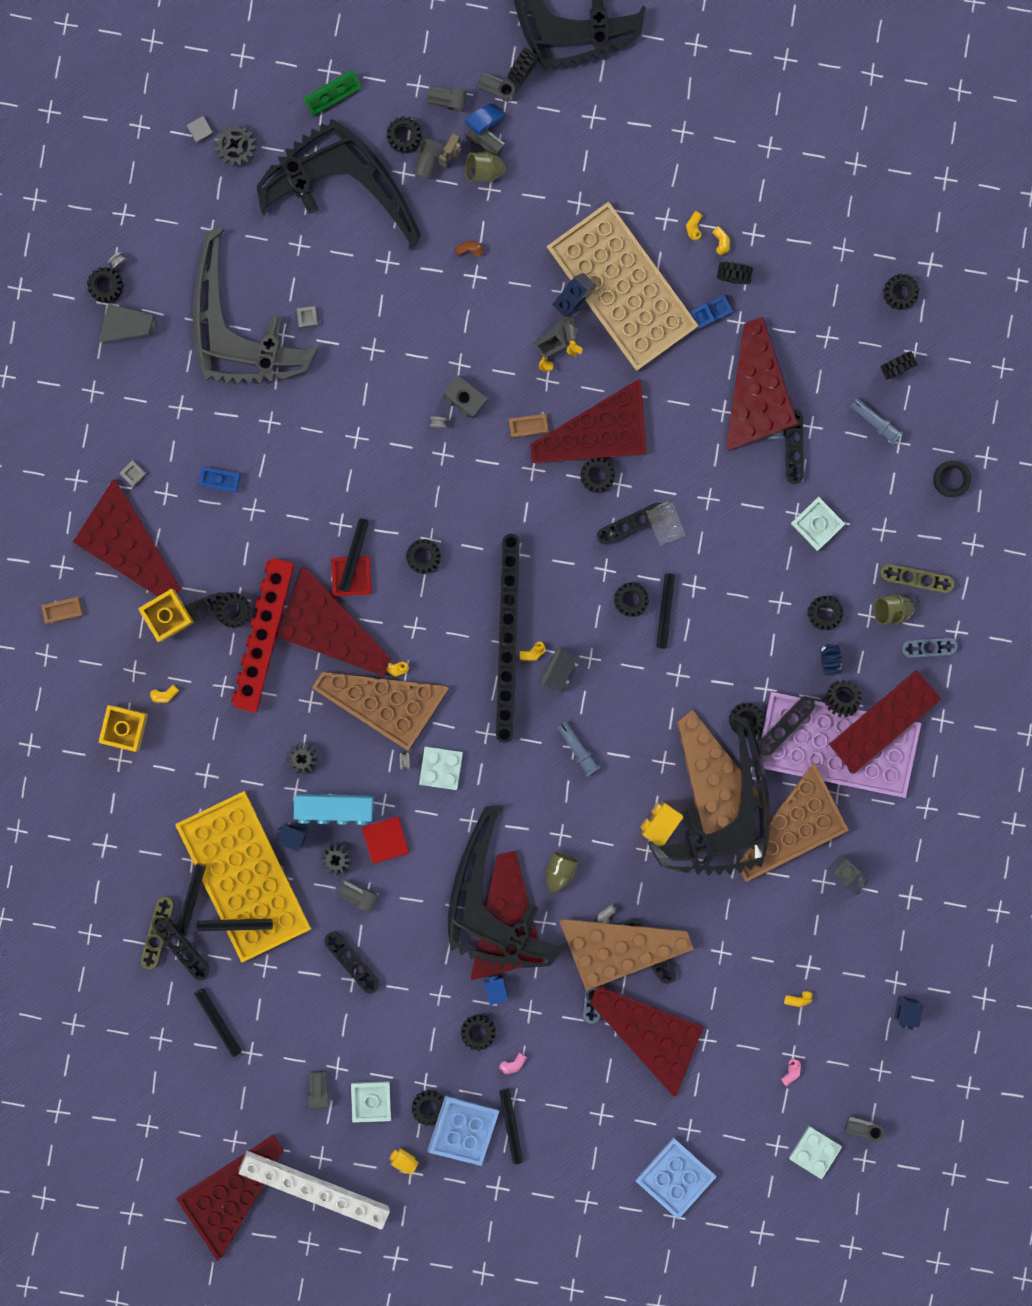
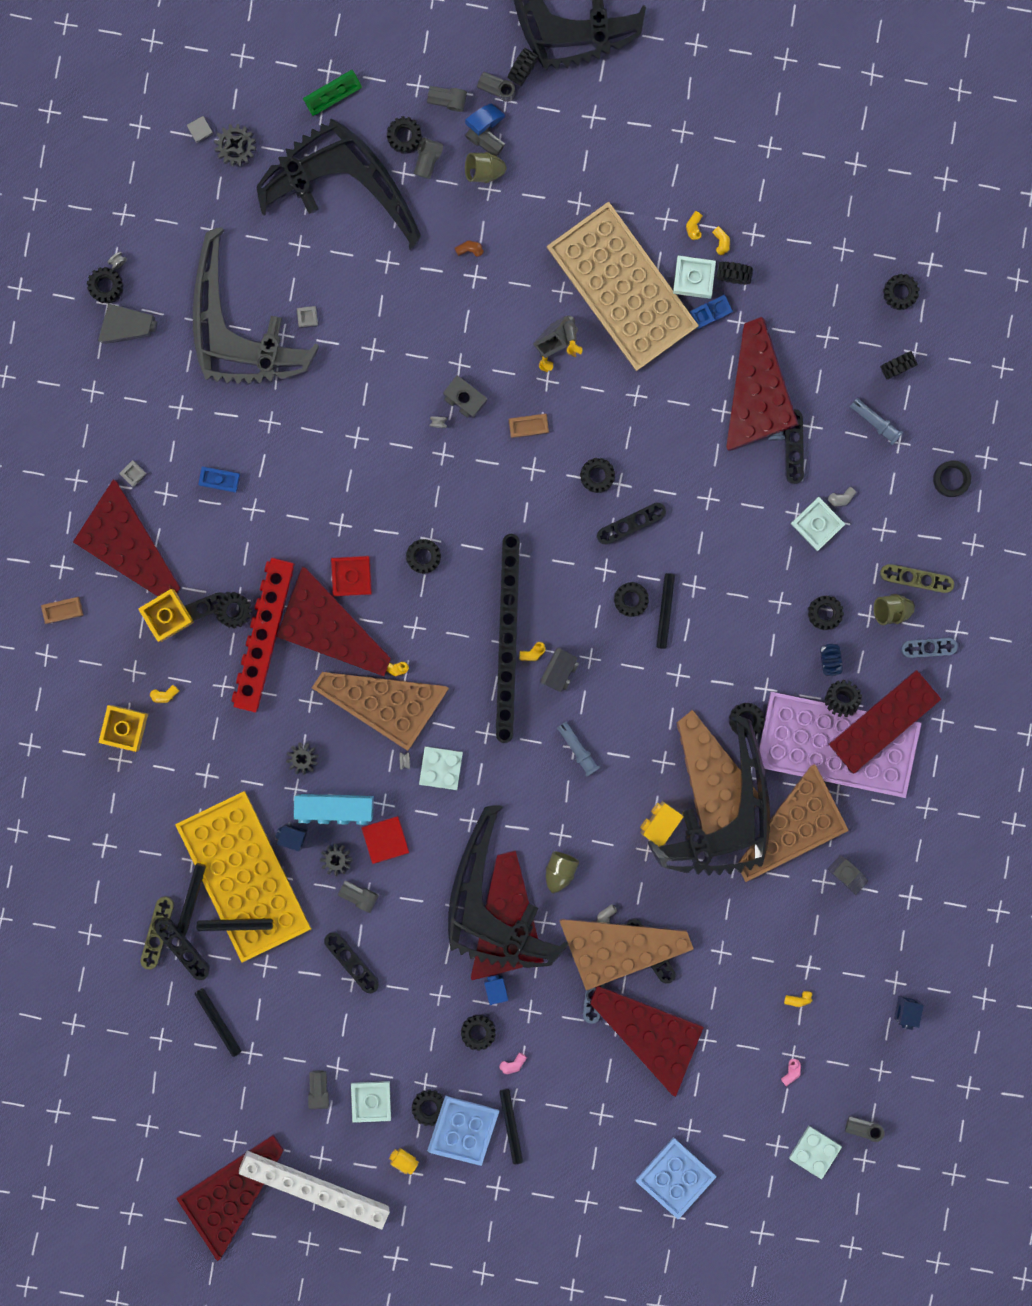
(353, 555): black axle -> none
(451, 150): dark tan plate -> none
(574, 295): dark blue brick -> none
(603, 431): dark red wing -> none
(665, 523): clear plate -> none
(694, 277): none -> light aqua plate
(788, 728): black beam -> none
(842, 500): none -> light grey arm

